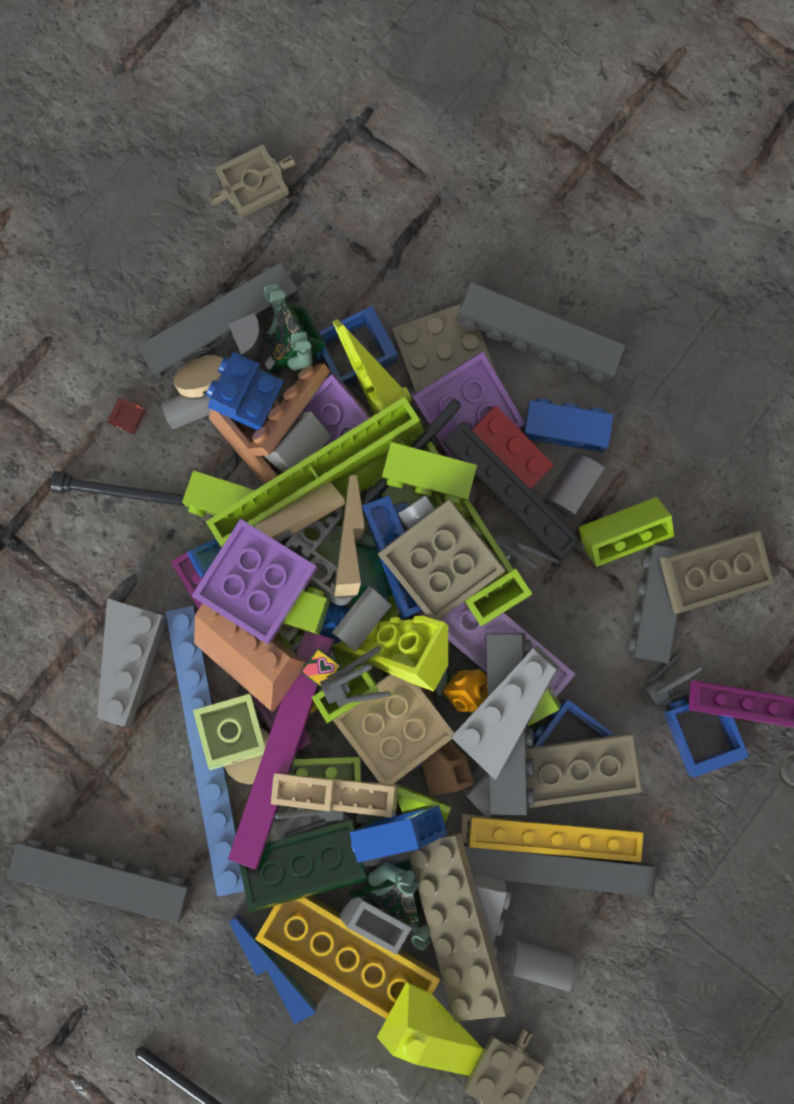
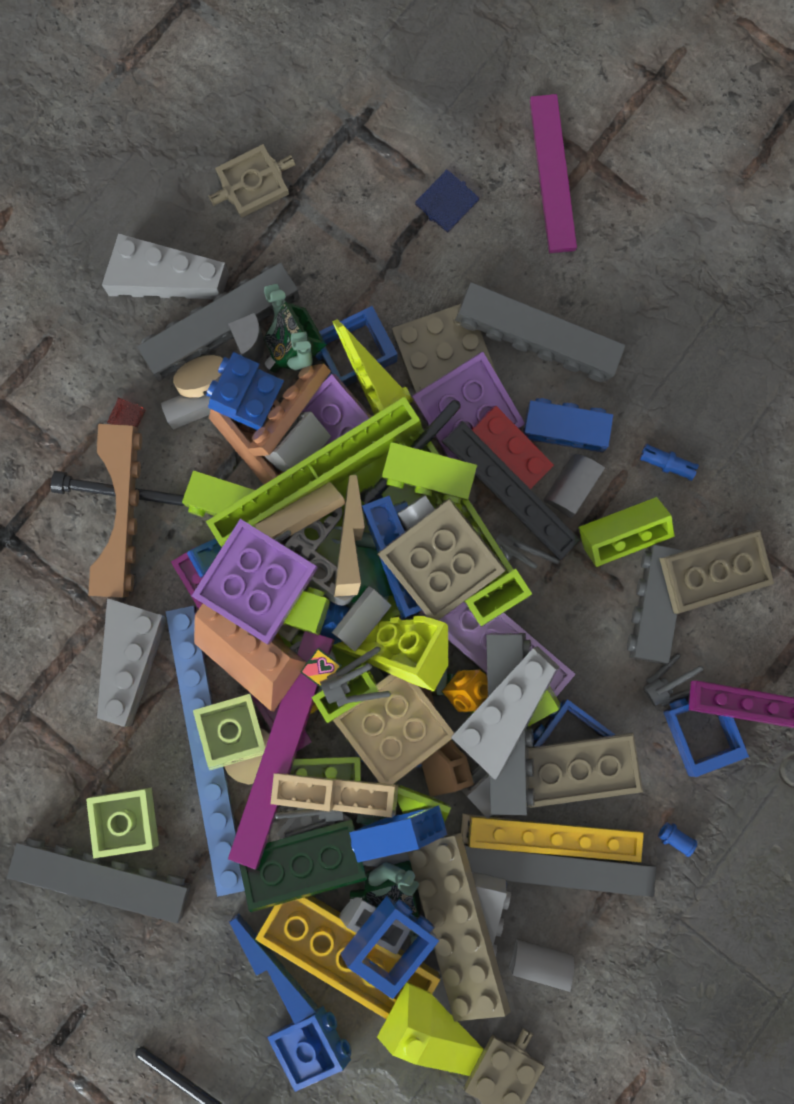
(118, 450): none -> medium nougat arch
(122, 822): none -> yellowish green brick
(157, 270): none -> light grey wedge
(310, 1049): none -> blue plate
(371, 932): none -> blue window
(447, 201): none -> clear blue piece
(553, 173): none -> magenta tile
(669, 462): none -> blue pin
(677, 839): none -> blue pin

